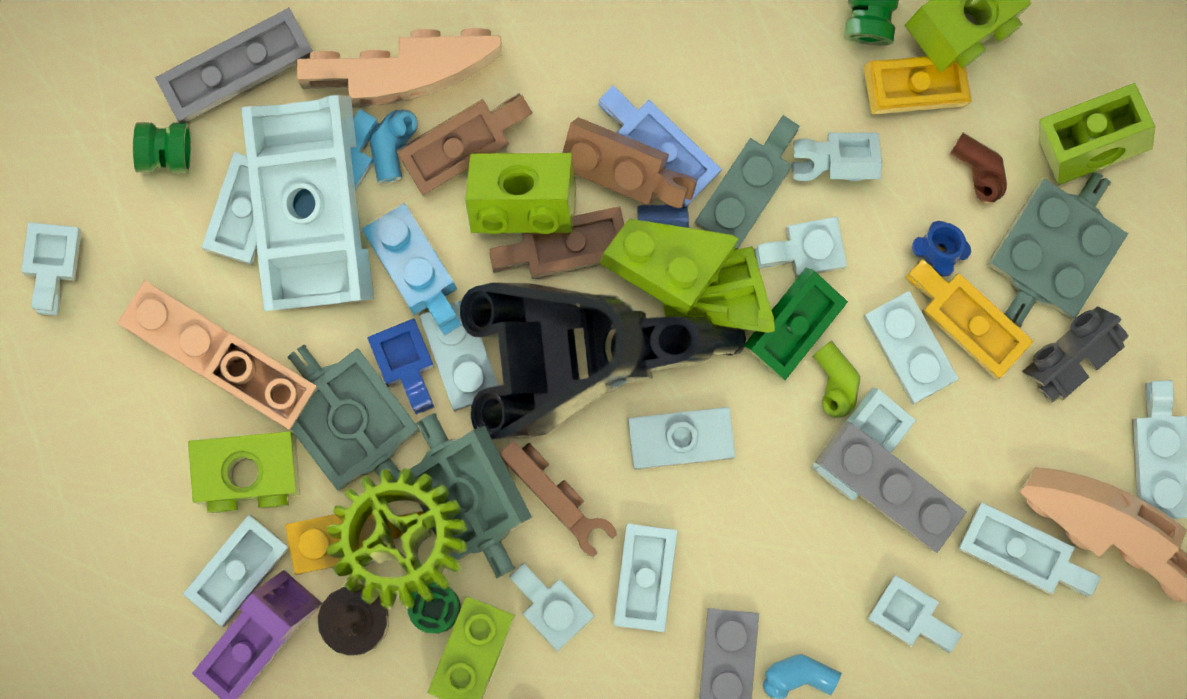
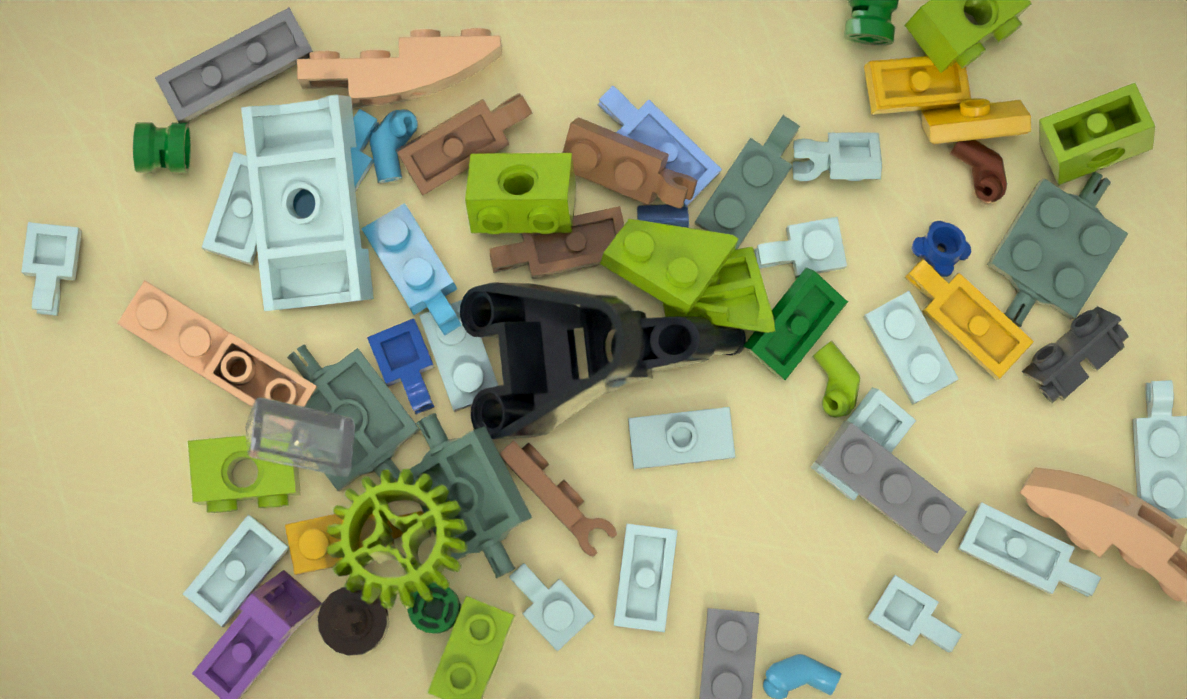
(300, 437): none -> clear slope
(976, 120): none -> yellow plate

